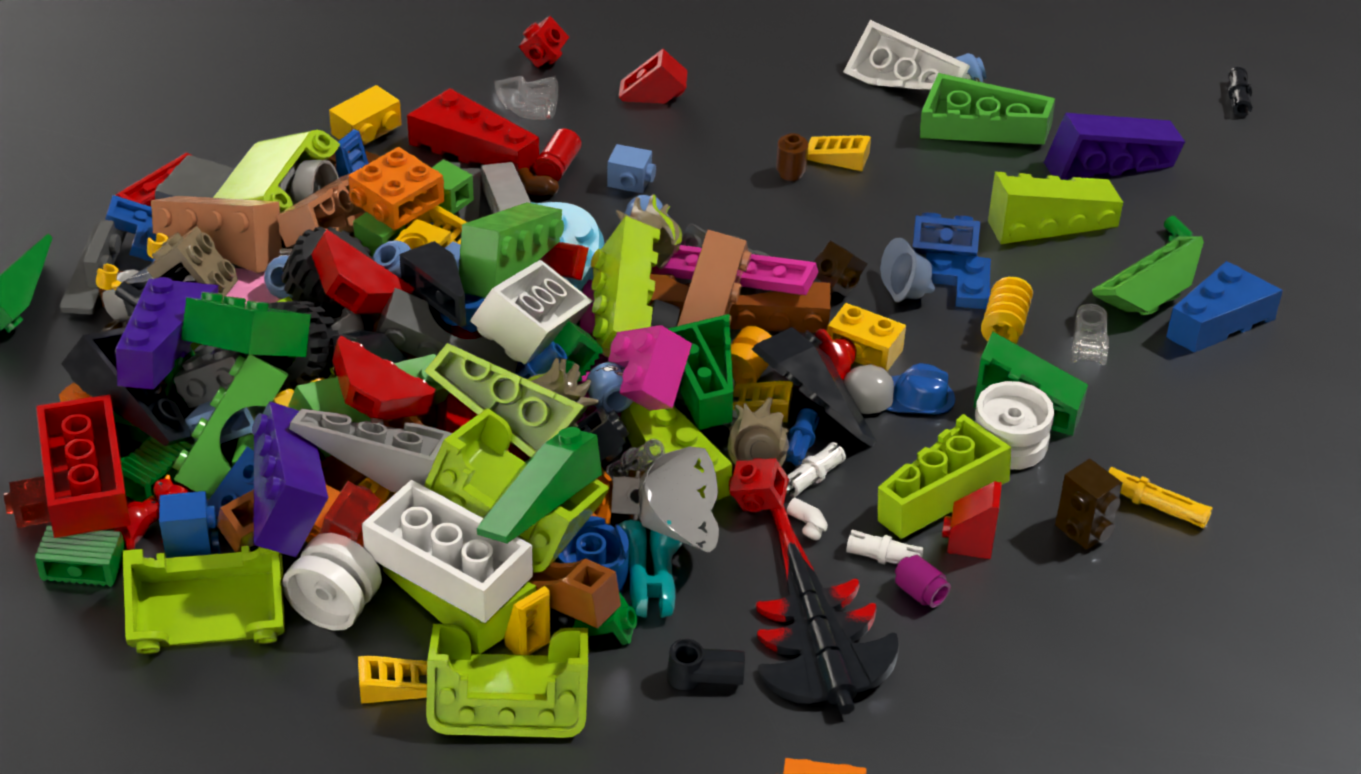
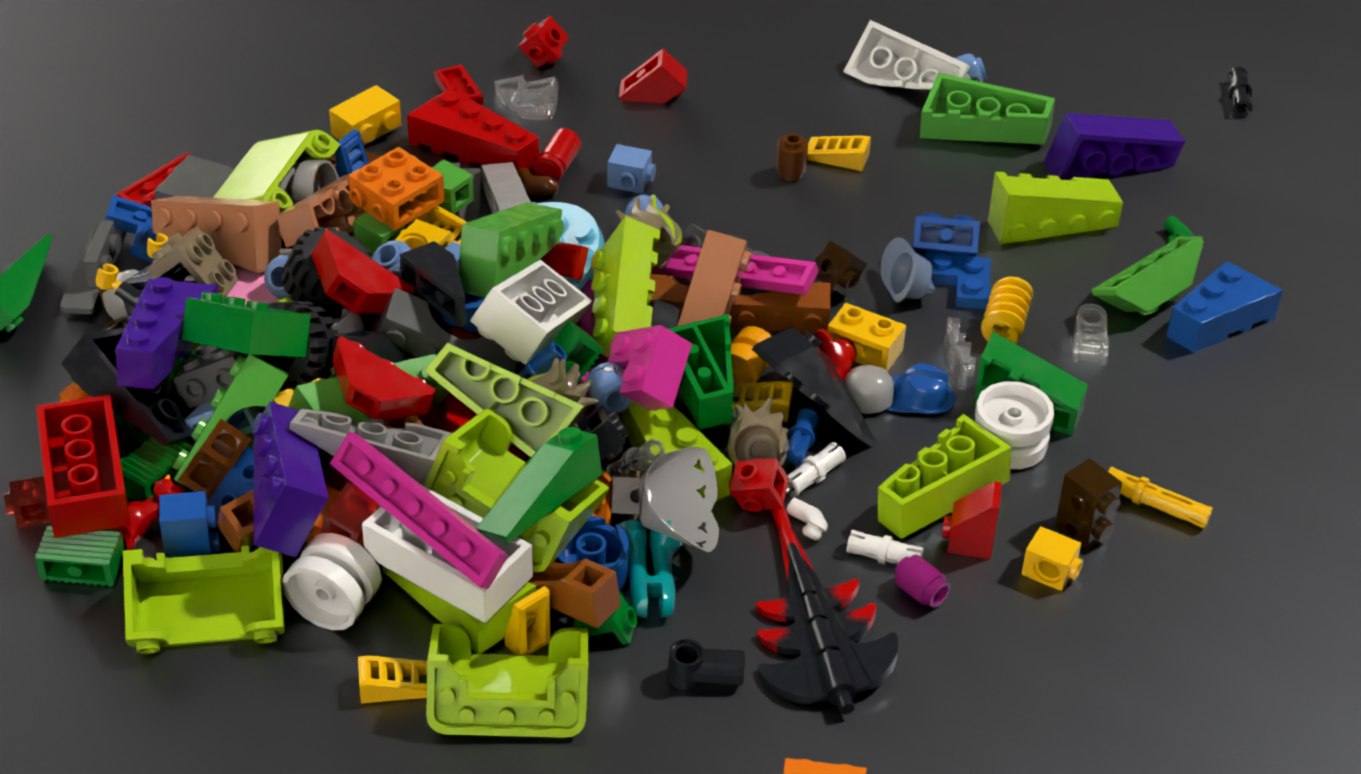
(214, 458): none -> reddish brown slope
(419, 510): none -> dark pink plate
(460, 81): none -> red plate
(957, 354): none -> clear slope
(1052, 559): none -> yellow brick

